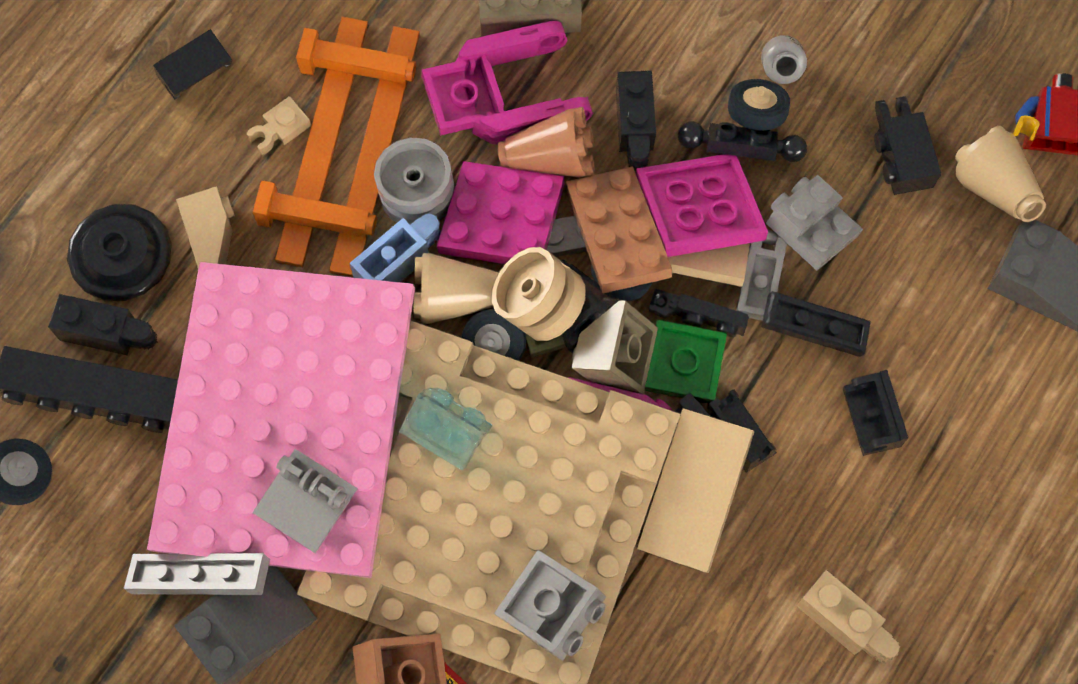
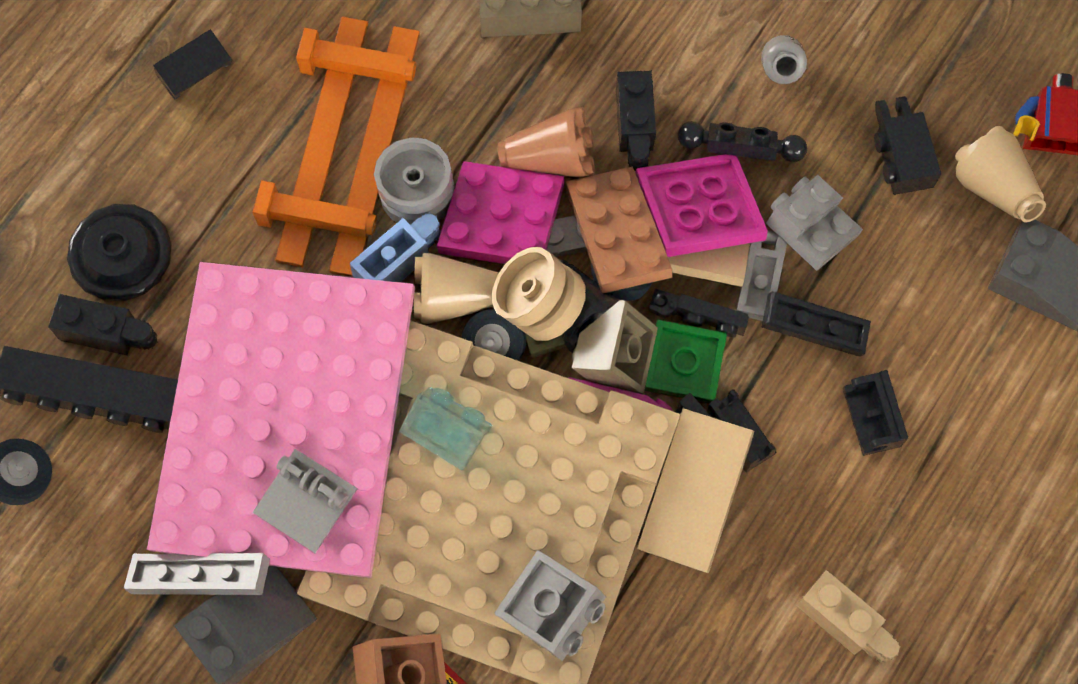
(207, 224): tan slope -> none
(282, 122): tan plate -> none
(467, 92): dark pink plate -> none
(758, 104): black wheel -> none

